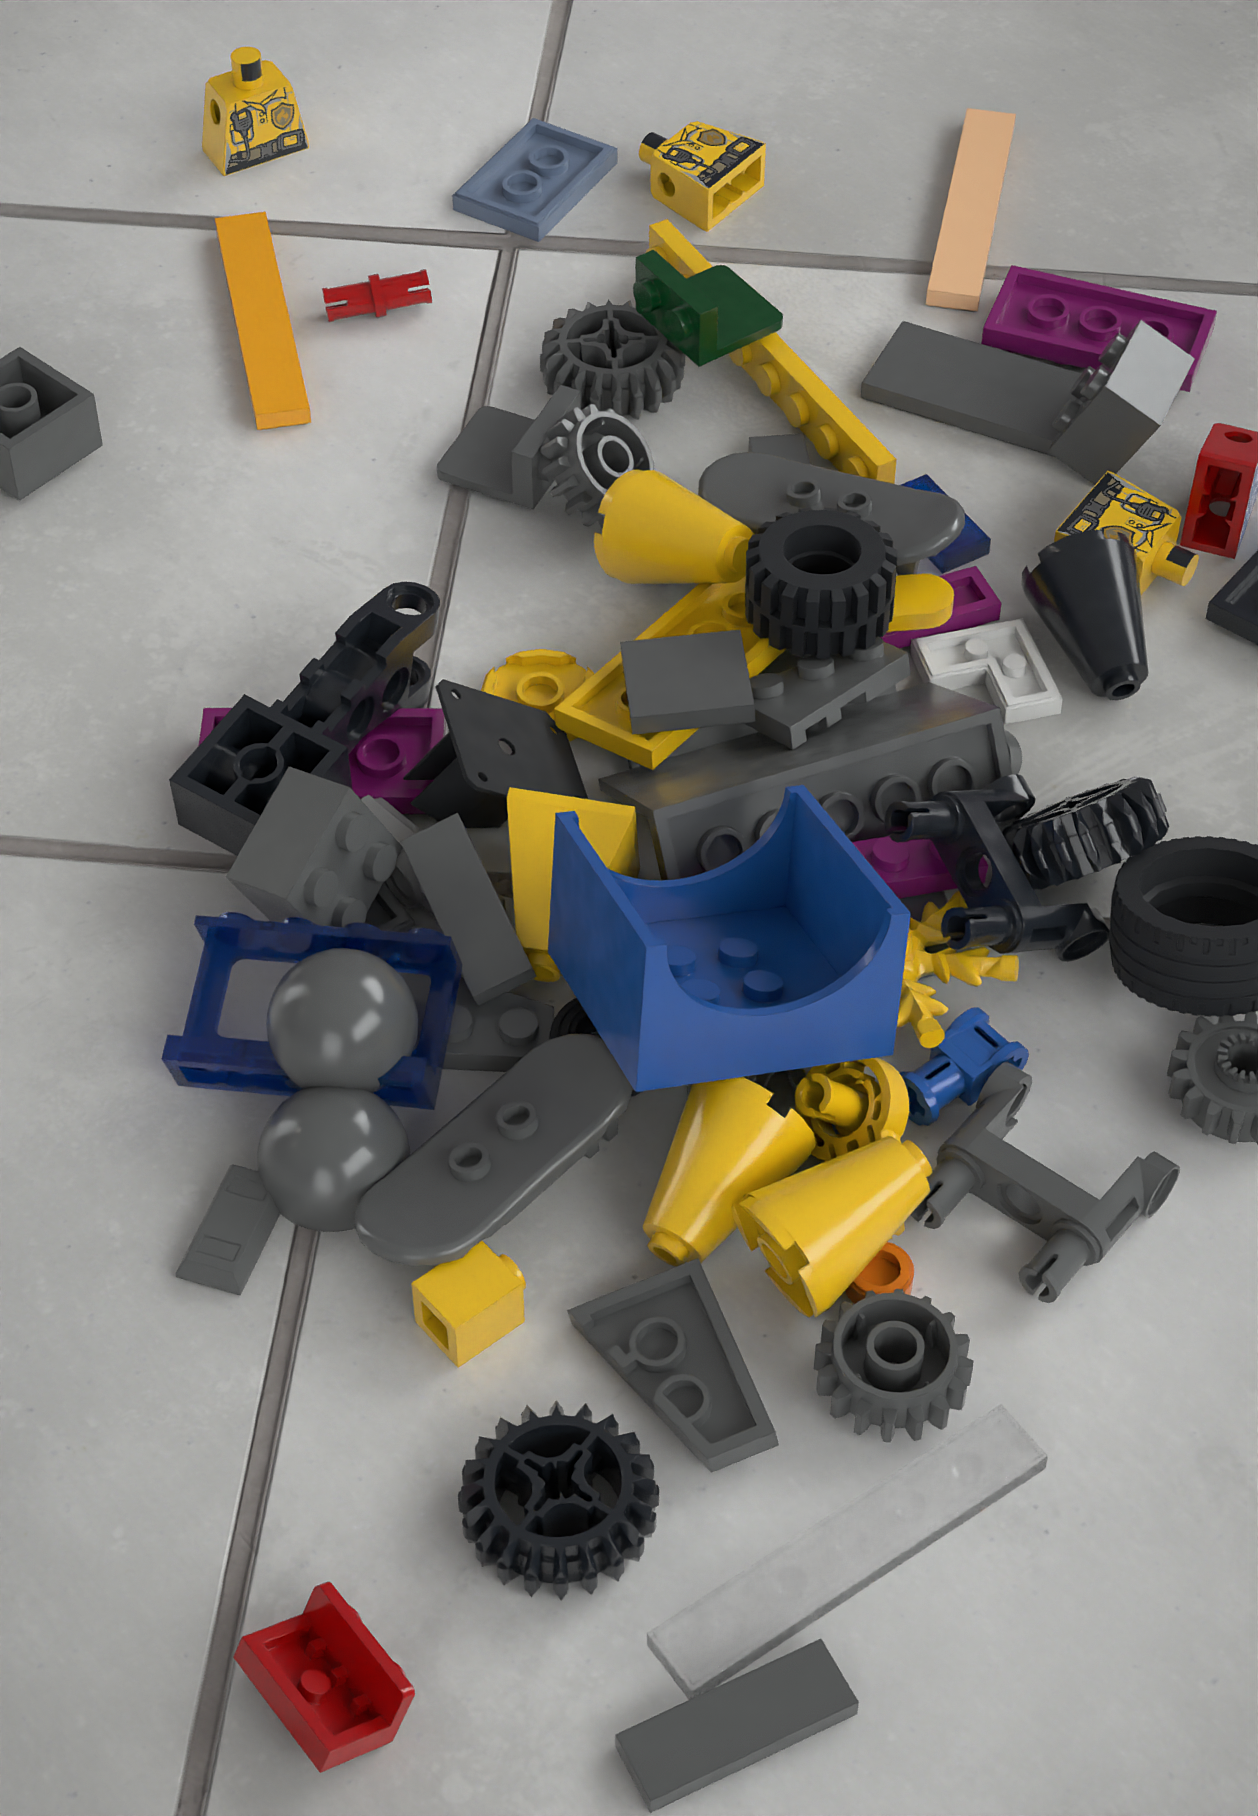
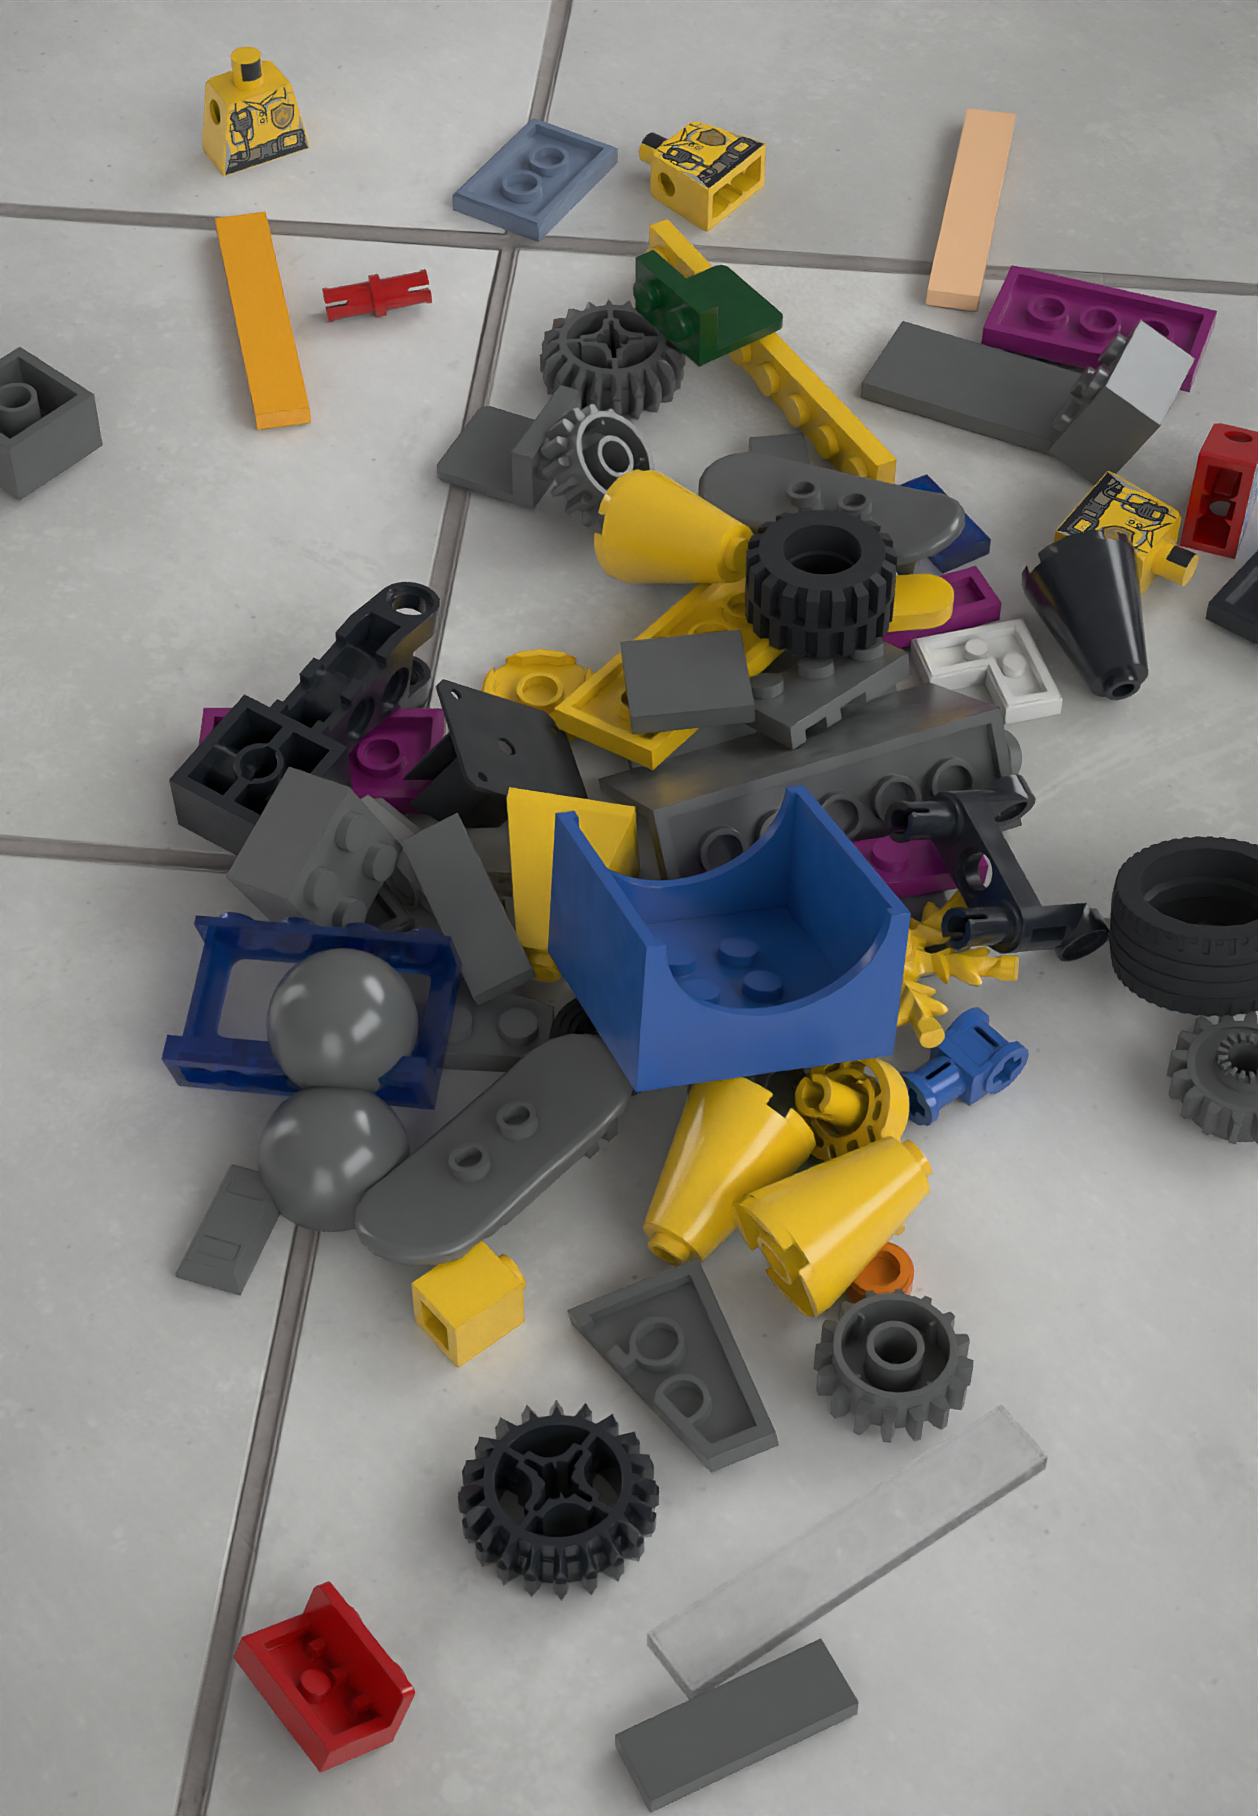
(1069, 1218): dark grey connector -> none
(1088, 831): black gear -> none

